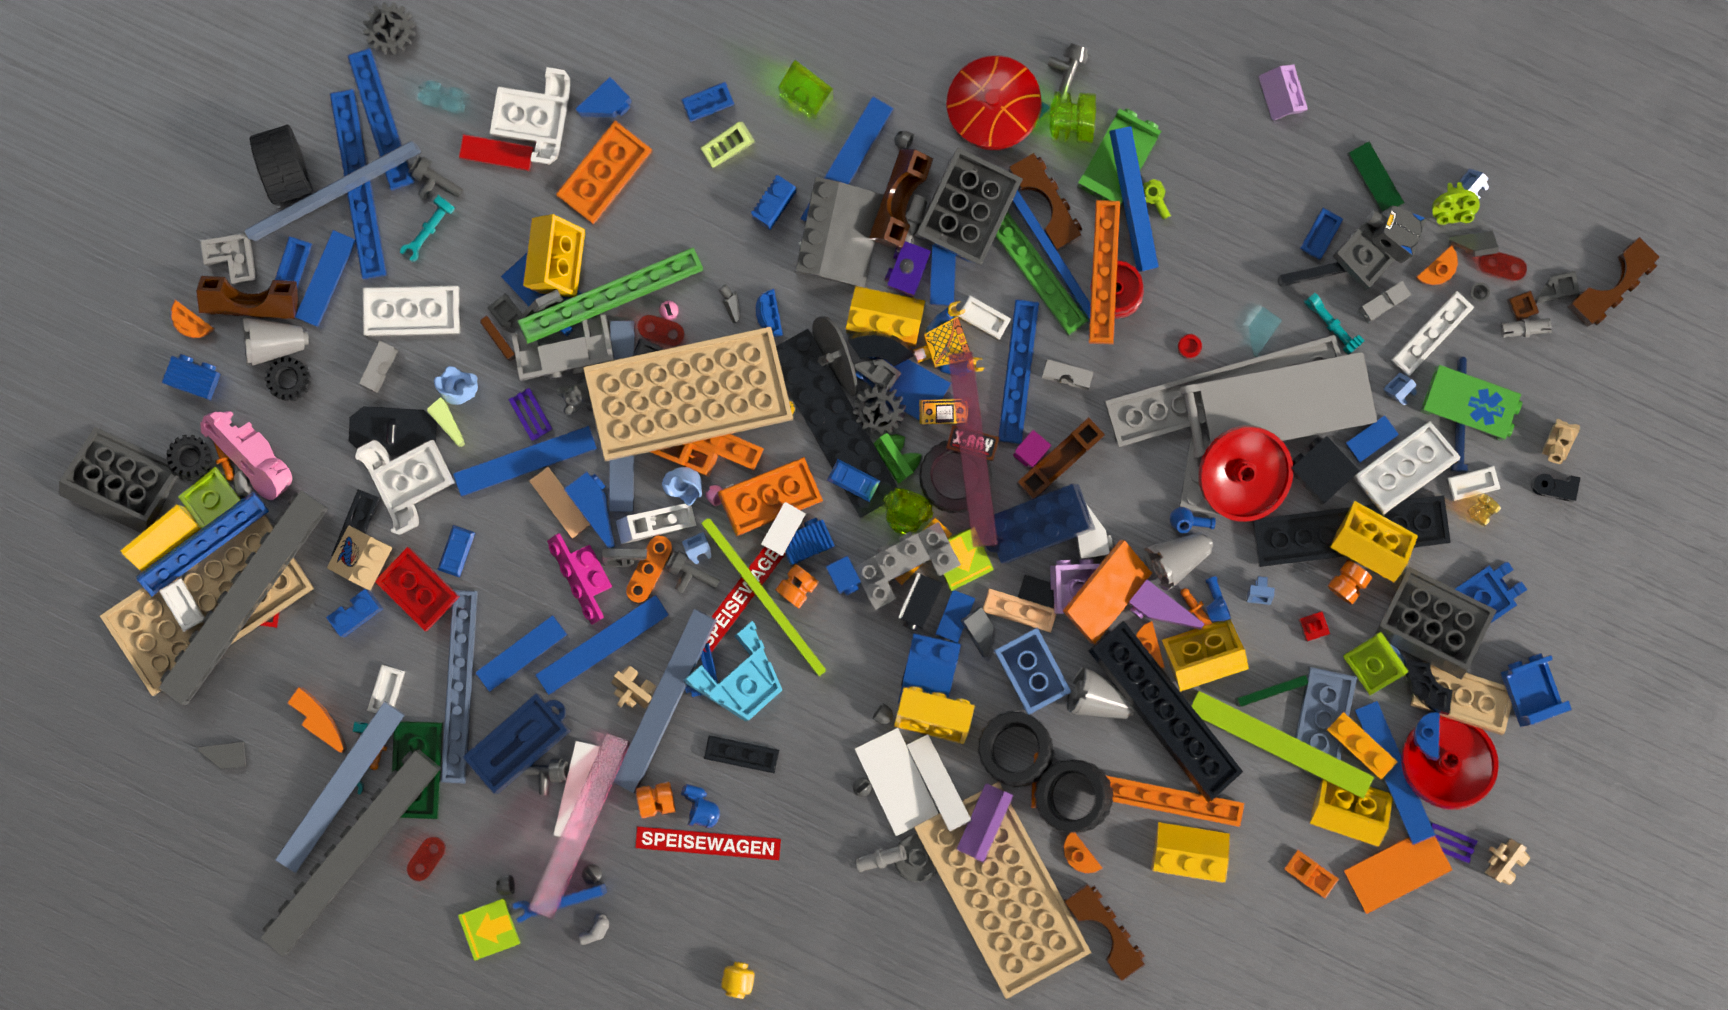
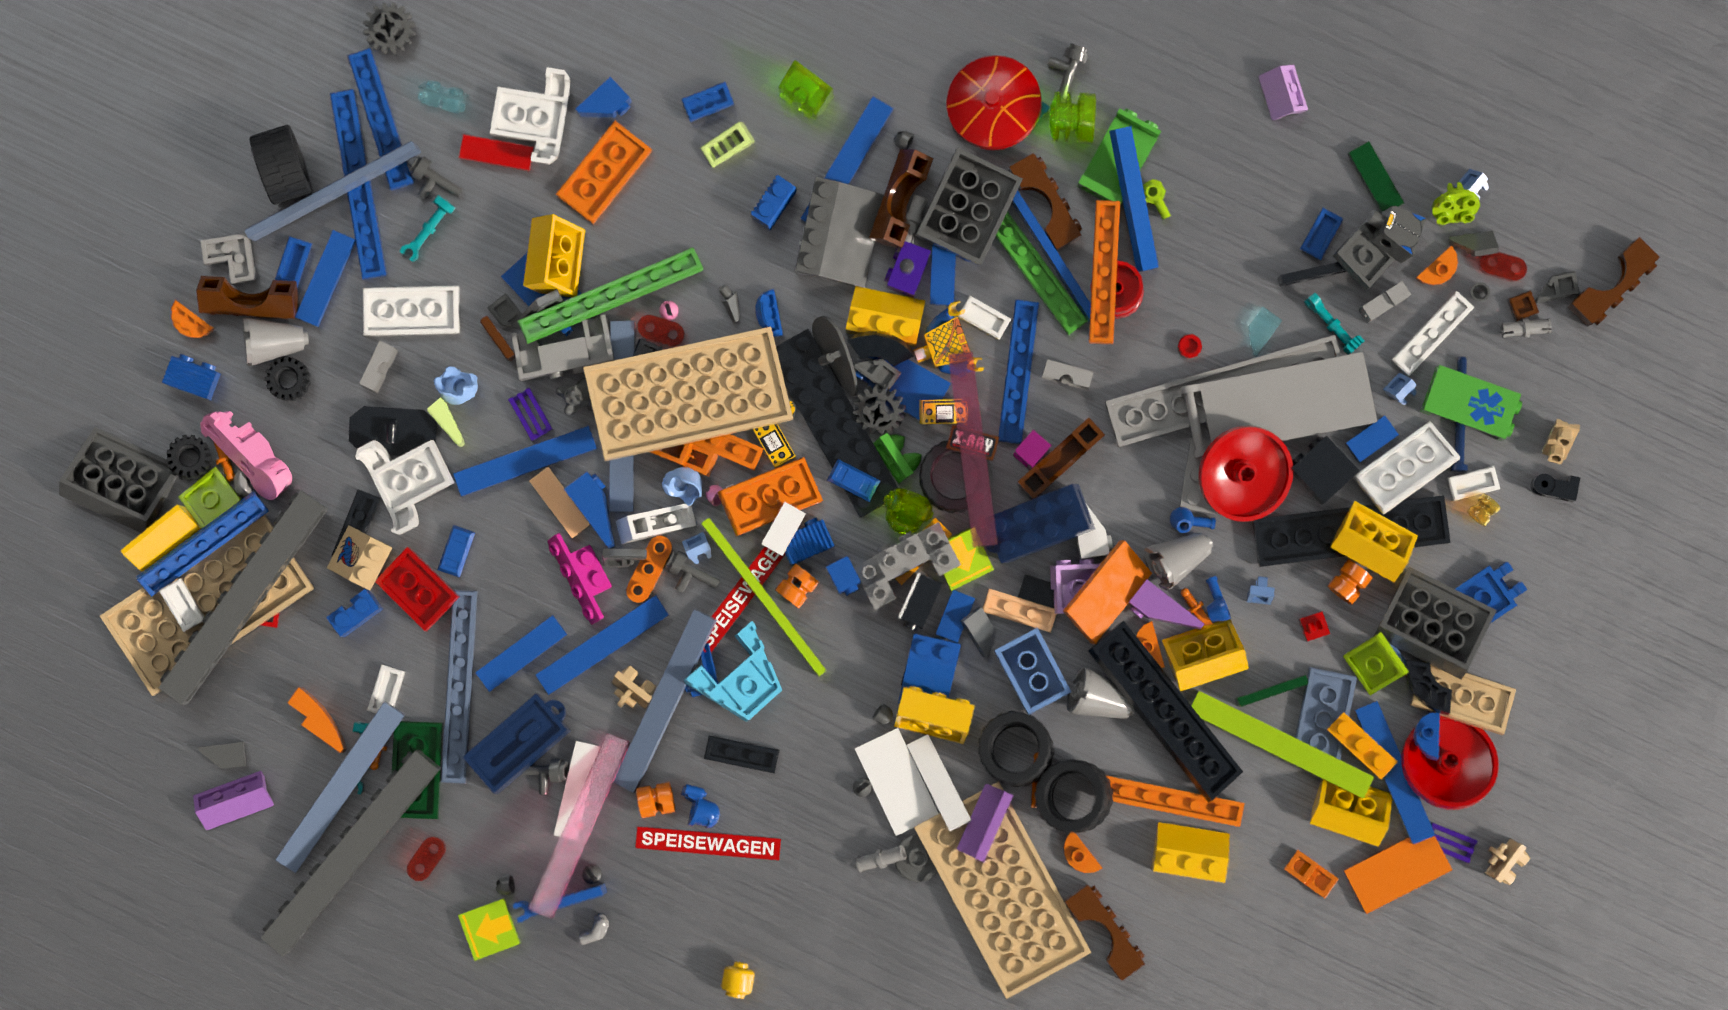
(232, 800): none -> medium lavender panel
(774, 444): none -> tile
(1533, 690): blue panel -> none

